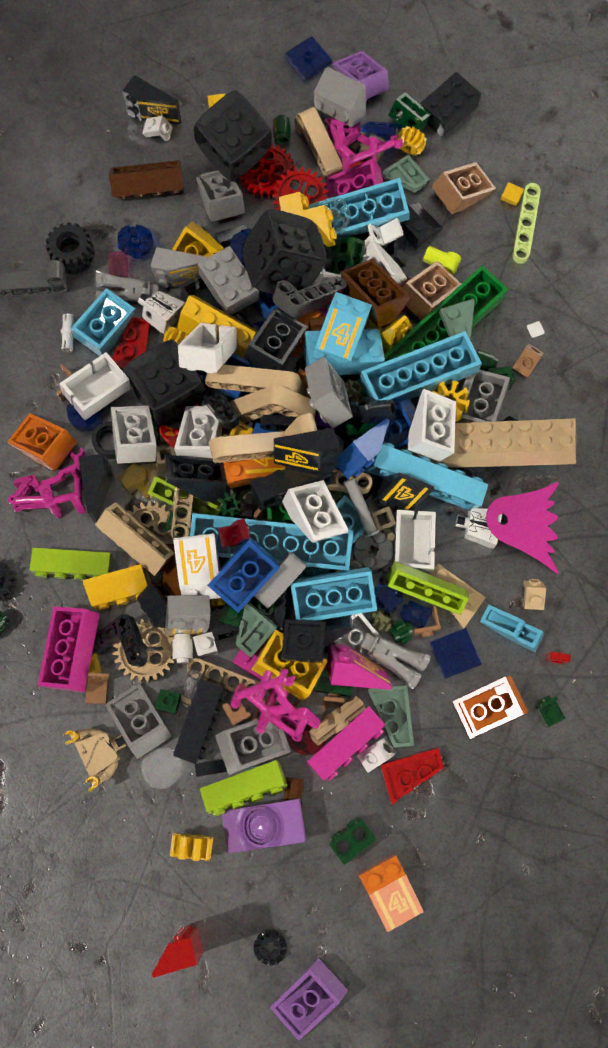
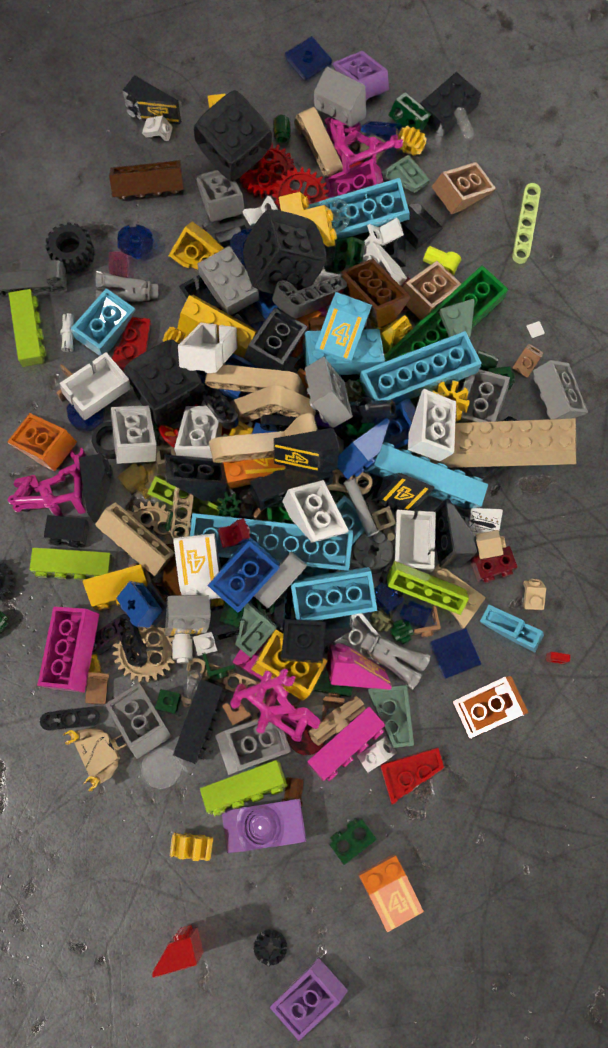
(26, 328): none -> lime brick
(54, 715): none -> black beam
(66, 530): none -> black brick
(139, 604): none -> blue brick
(161, 310): white torso -> none
(174, 267): light grey slope -> none
(210, 768): black piece -> none
(220, 673): none -> dark green bracket
(253, 214): none -> white bracket
(452, 537): none -> black slope
(464, 123): none -> clear axle
(490, 544): none -> tan brick
(491, 567): none -> dark red brick
(512, 194): yellow tile -> none
(526, 523): dark pink piece -> none
(550, 711): dark green bracket -> none
(559, 390): none -> light grey slope

